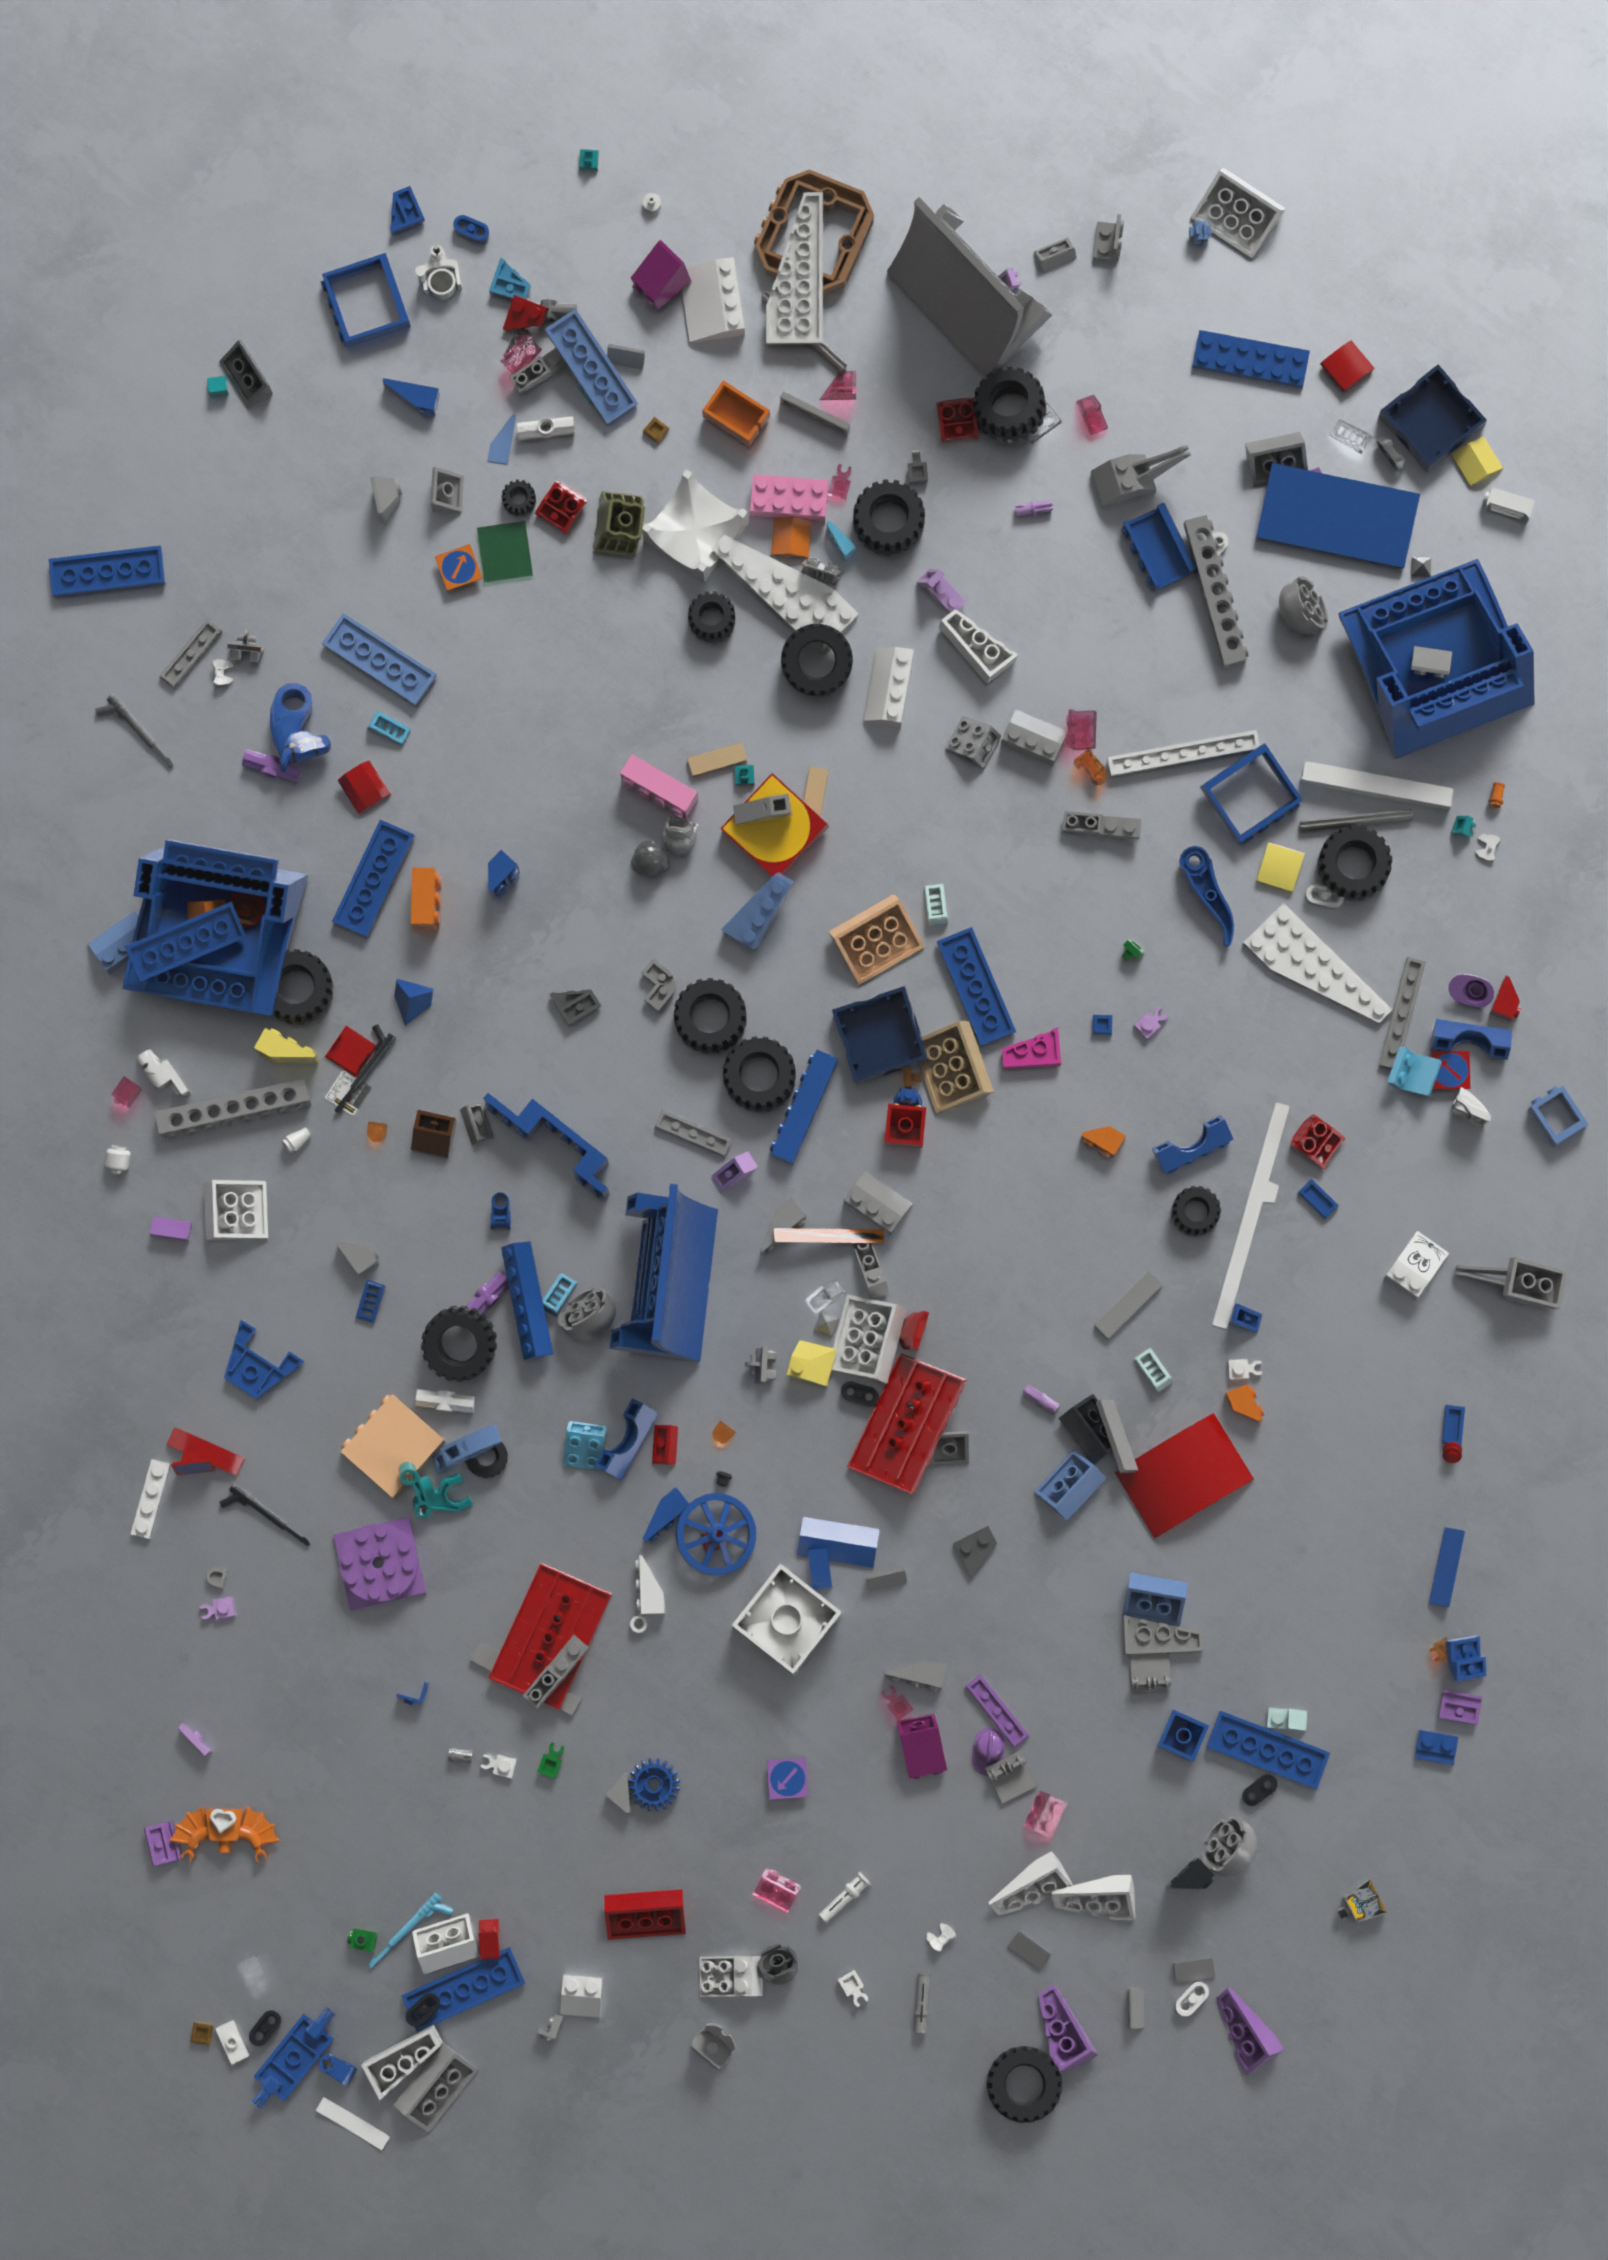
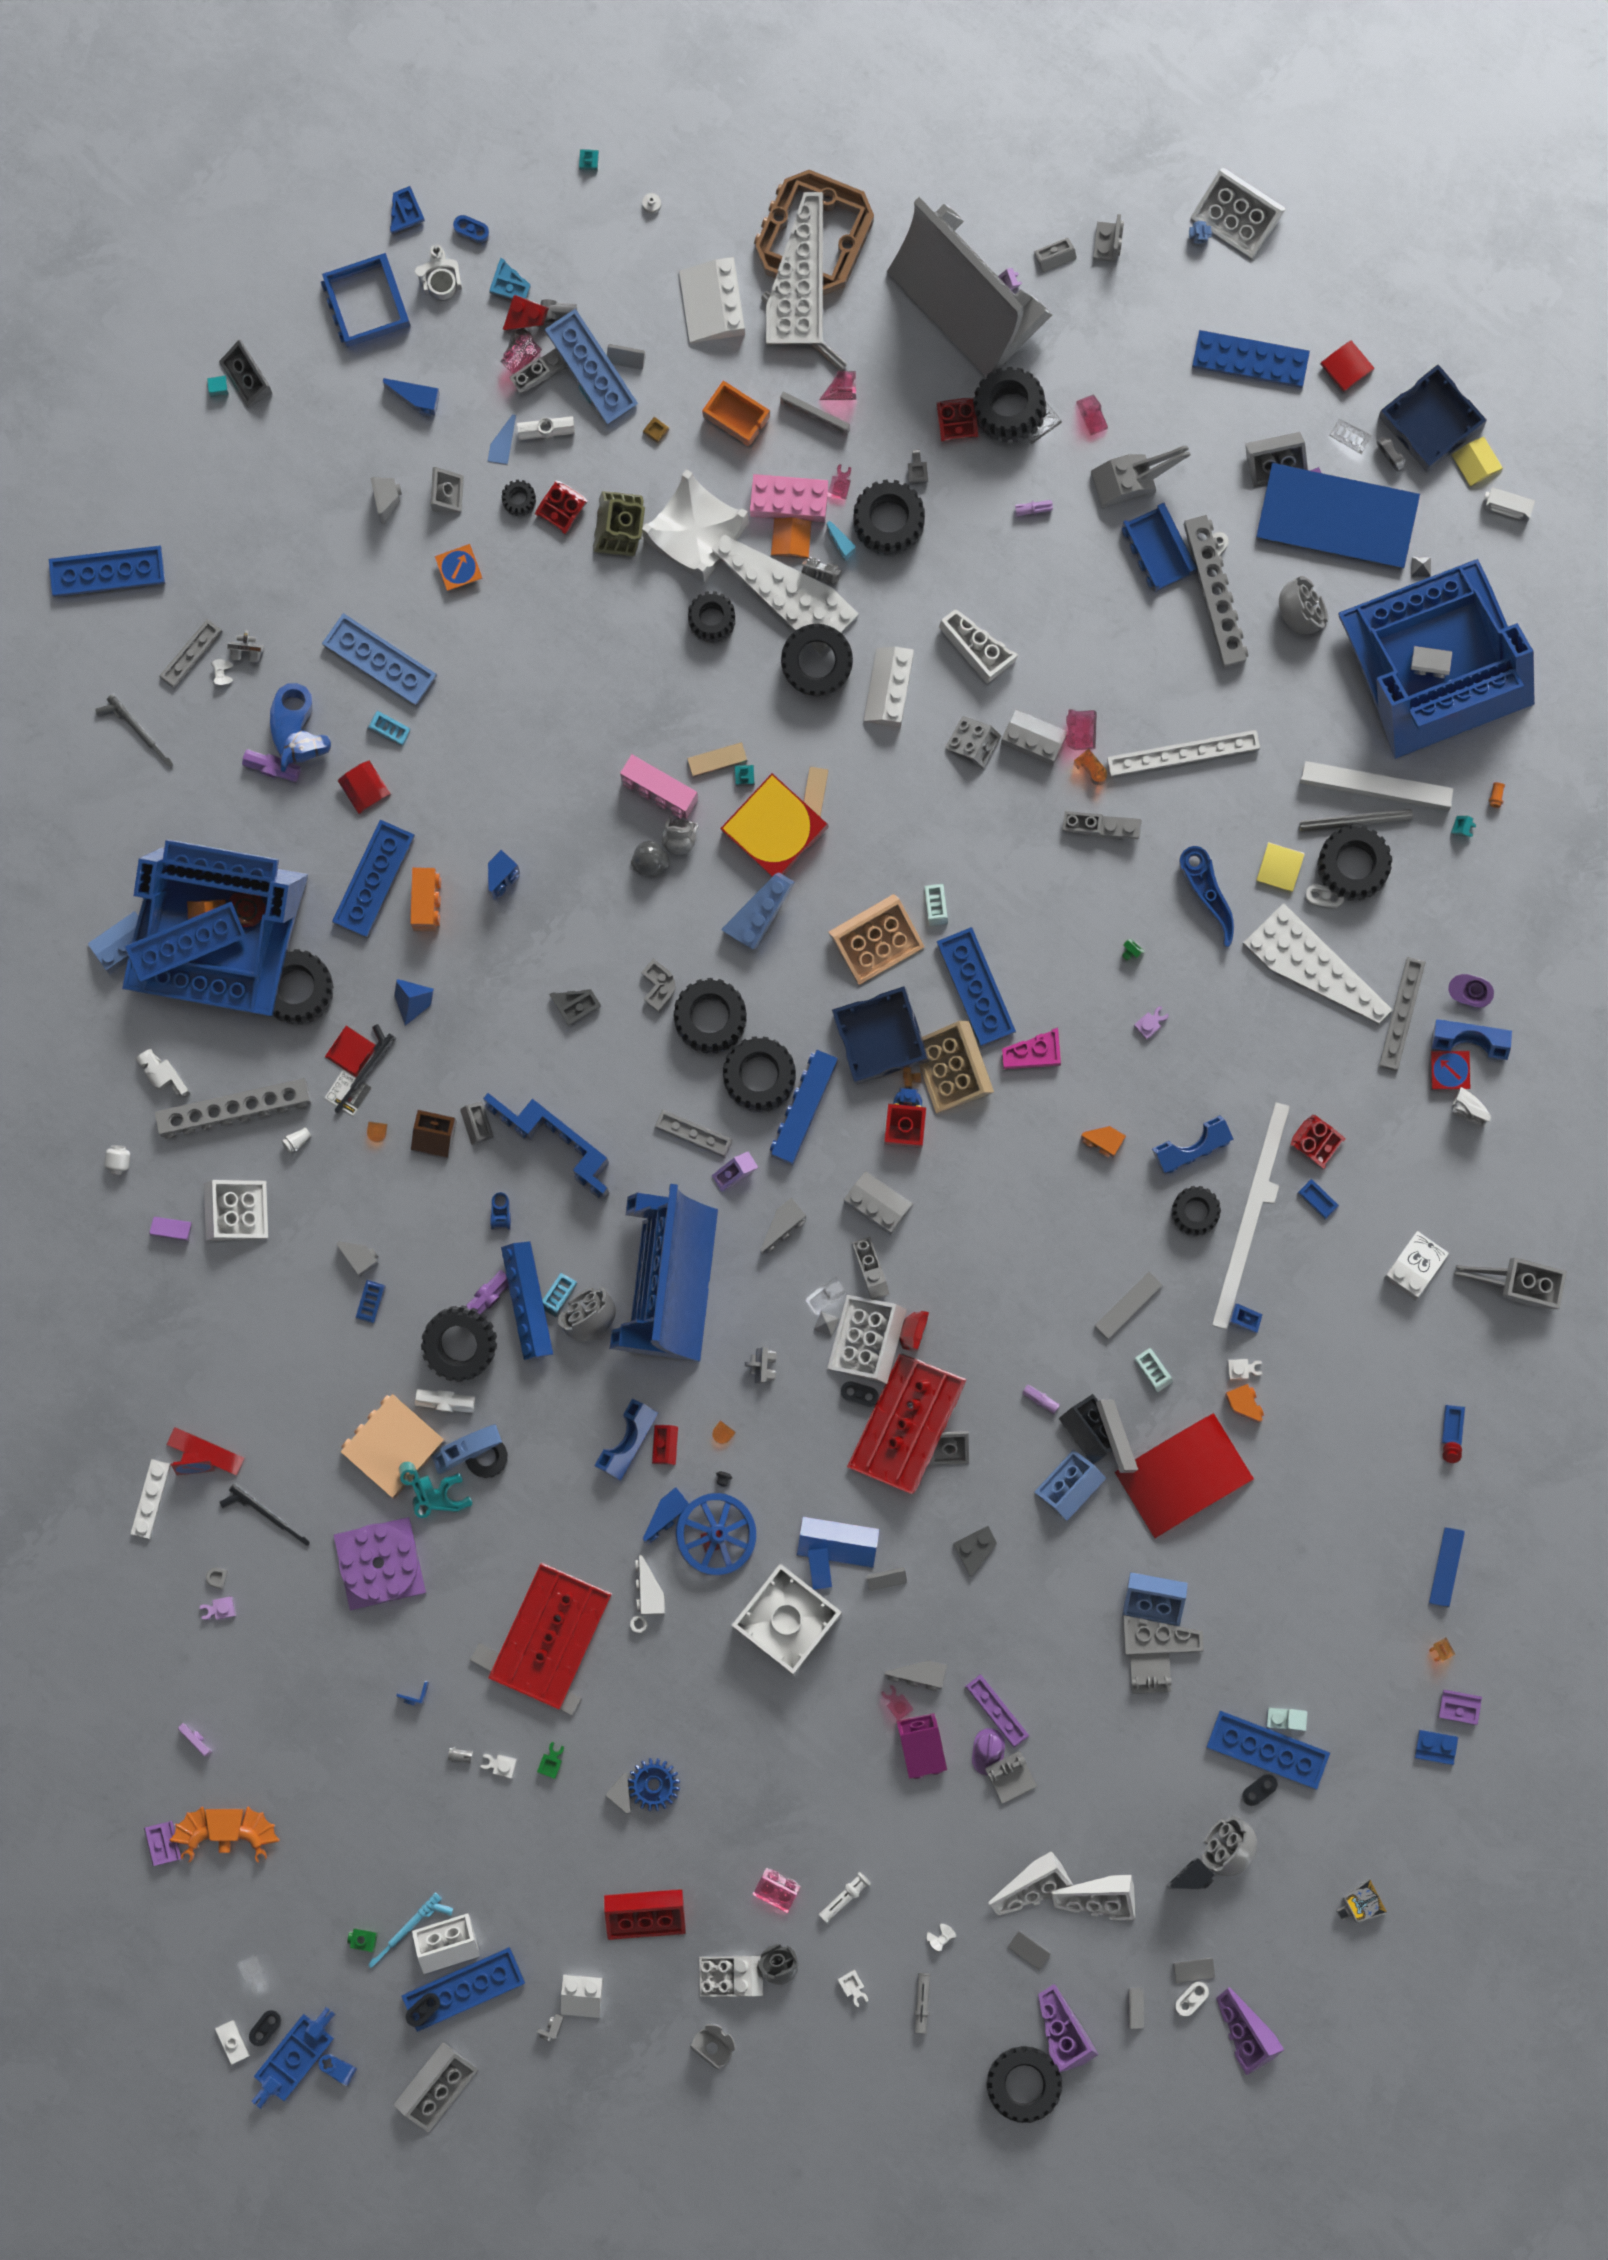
(125, 1092): clear pink brick -> none
(201, 2033): pearl gold tile -> none
(222, 1820): white tile -> none
(253, 1372): blue wing -> none
(281, 1050): light yellow slope -> none
(352, 2123): white sticker -> none
(398, 2061): white wedge -> none
(489, 1939): red slope -> none
(504, 551): clear green piece -> none
(556, 1672): light grey slope -> none
(583, 1445): medium azure bracket -> none
(660, 276): magenta slope -> none
(763, 809): light grey slope -> none
(787, 1778): piece -> none
(811, 1363): light yellow slope -> none
(829, 1235): sticker -> none
(941, 589): lavender bracket -> none
(1045, 1814): clear pink bracket -> none
(1102, 1024): blue tile -> none
(1182, 1736): blue slope -> none
(1276, 815): blue window -> none
(1414, 1072): medium azure bracket -> none
(1465, 1658): blue slope -> none
(1491, 841): white piece -> none
(1506, 1001): red slope -> none
(1553, 1138): medium blue window -> none

